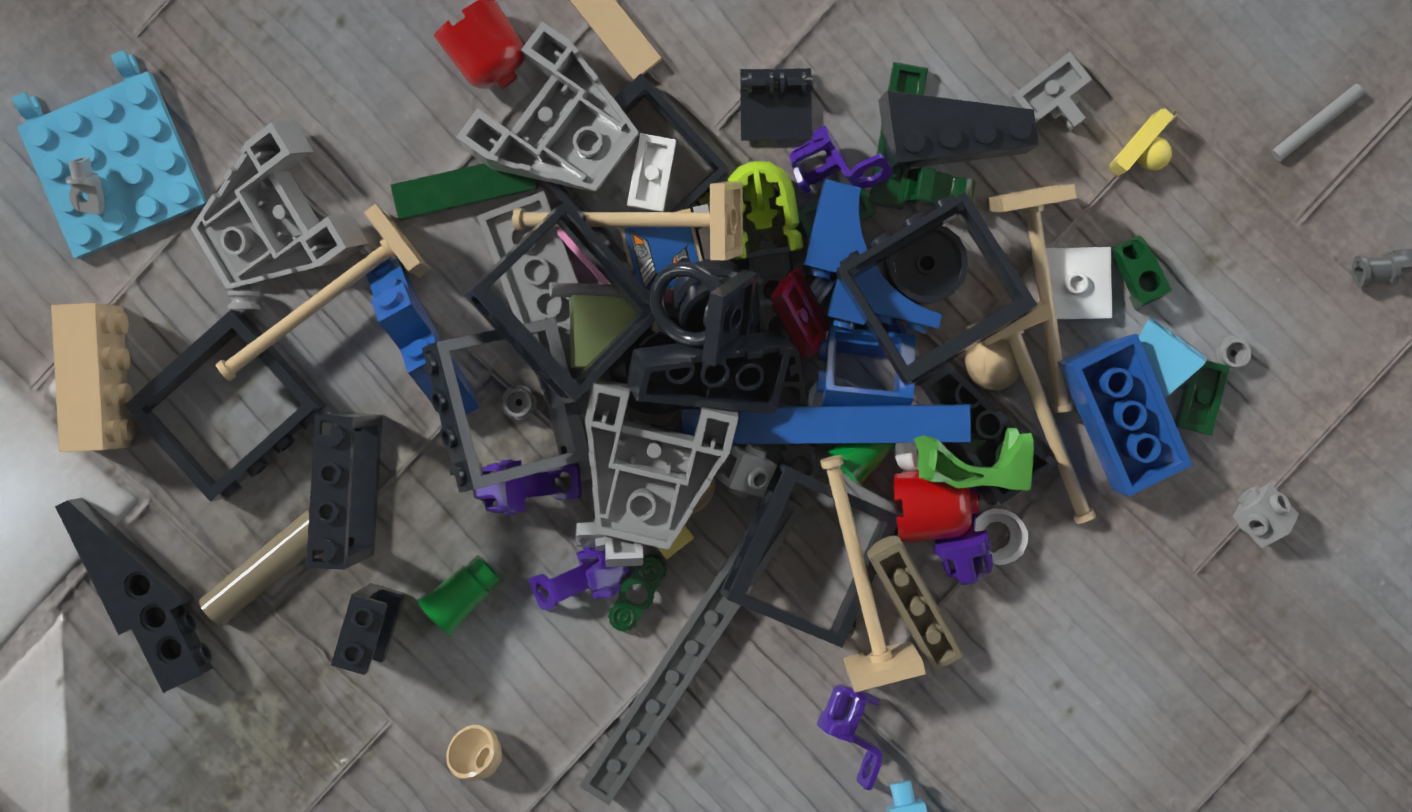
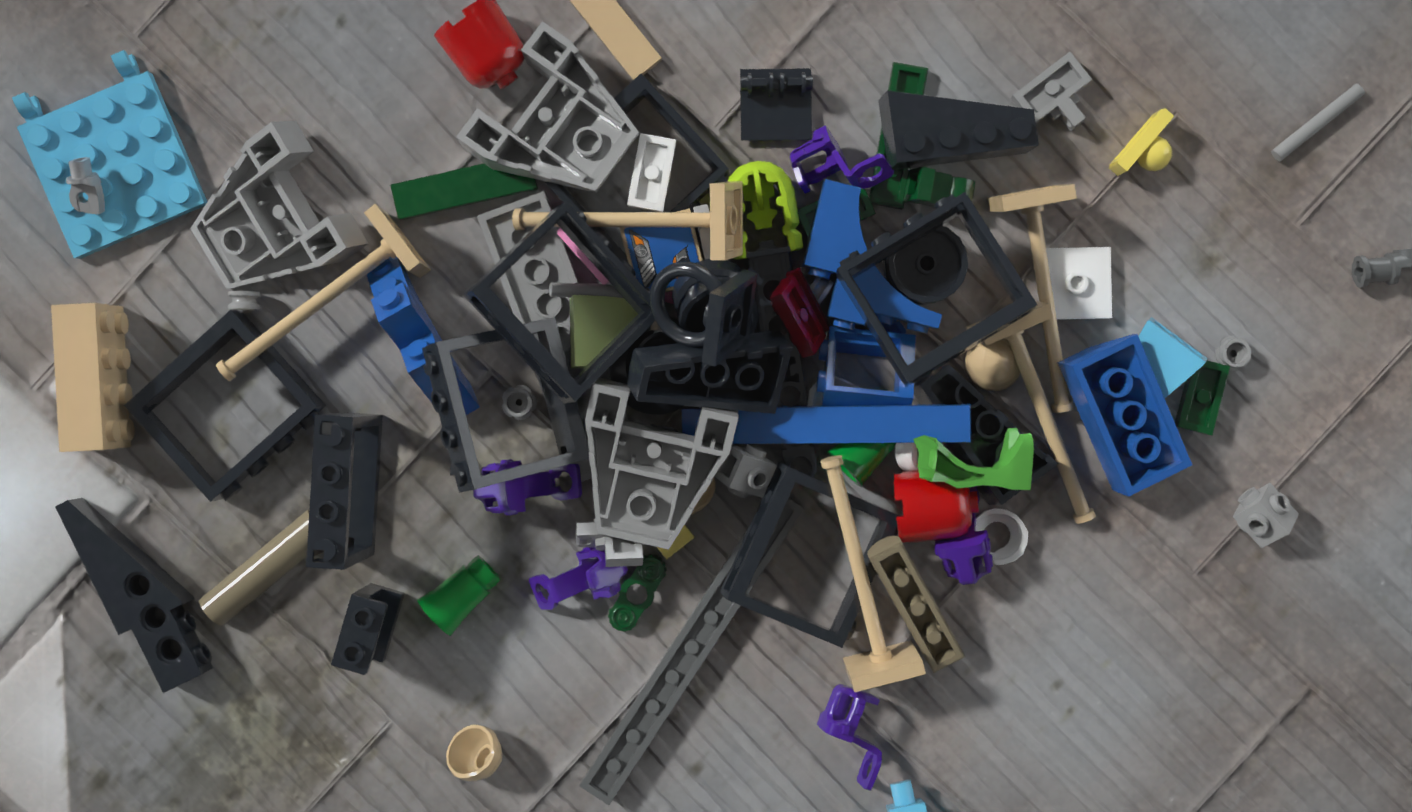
(1140, 271): dark green leg -> none

